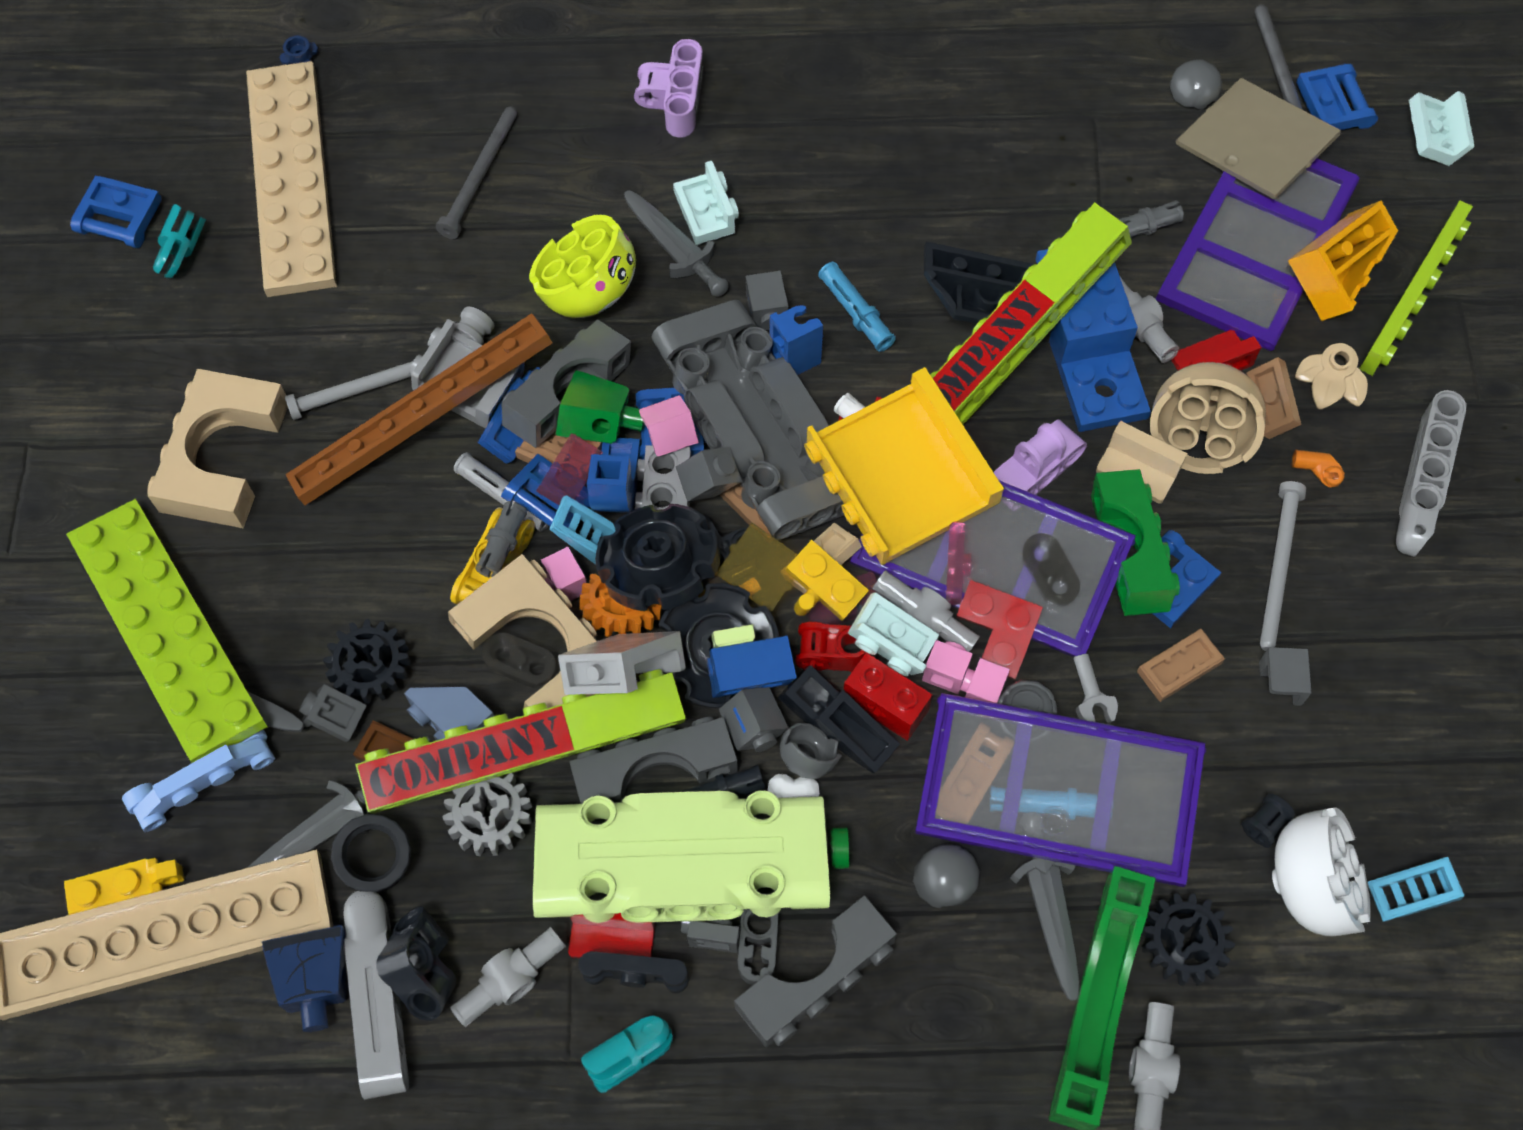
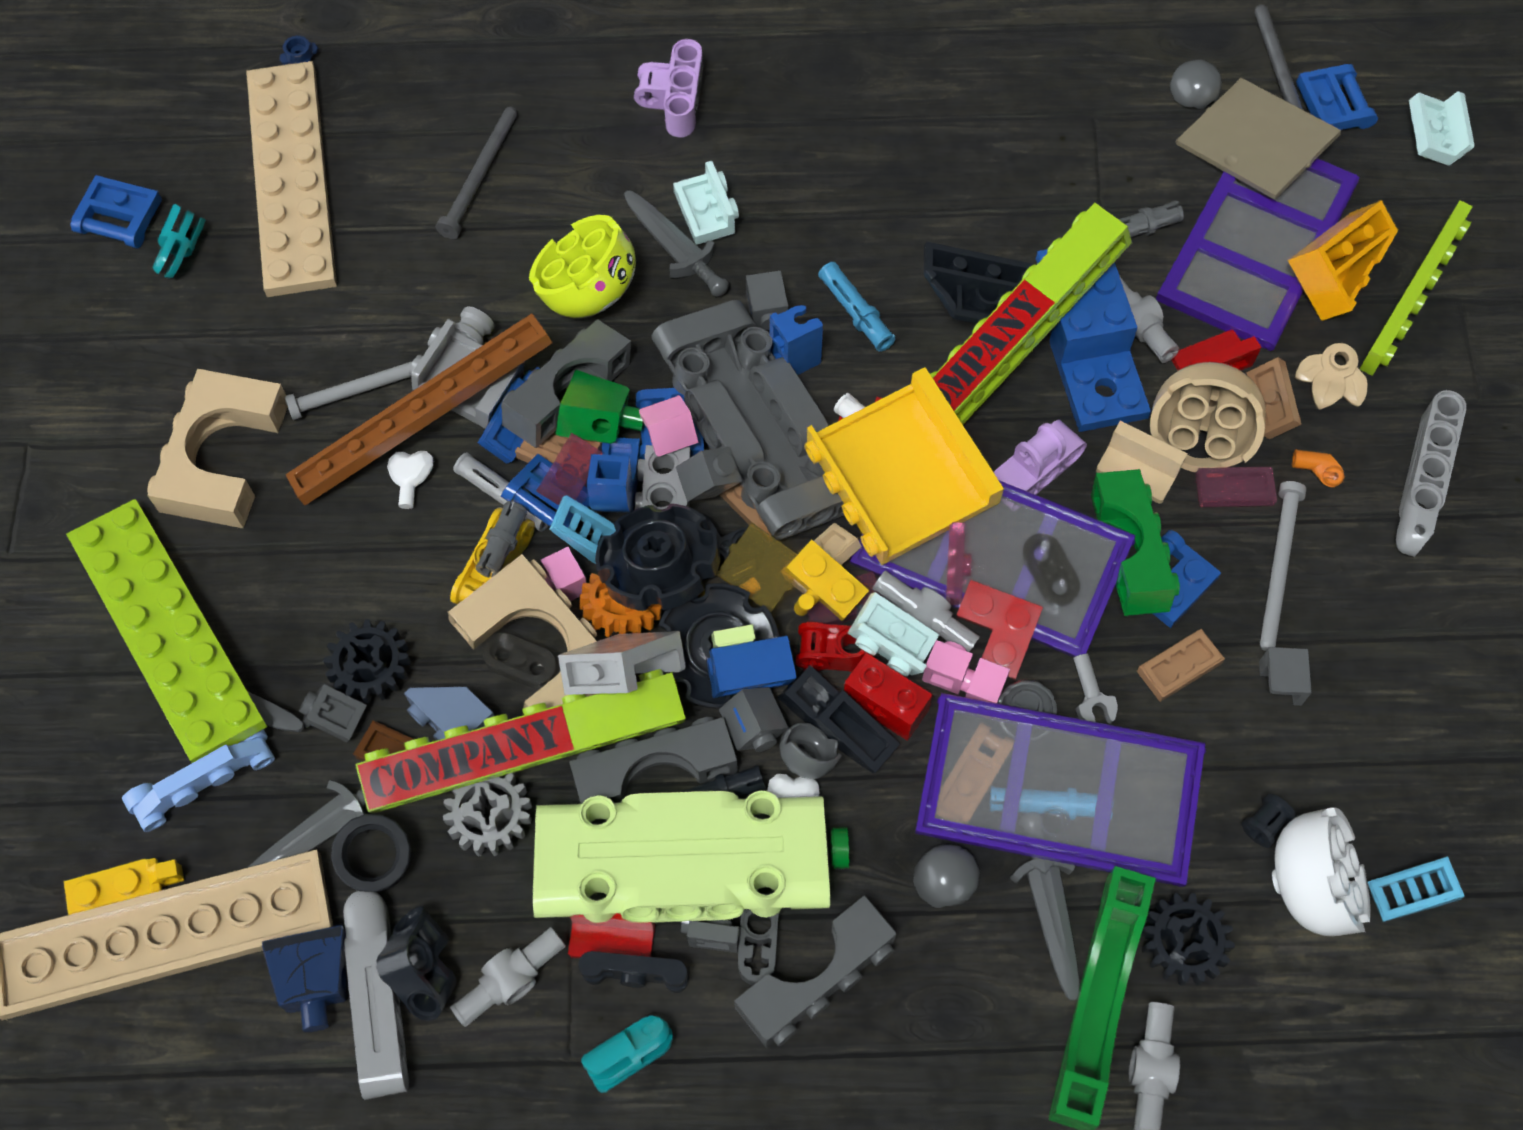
(408, 473): none -> white rock
(1236, 486): none -> clear pink plate

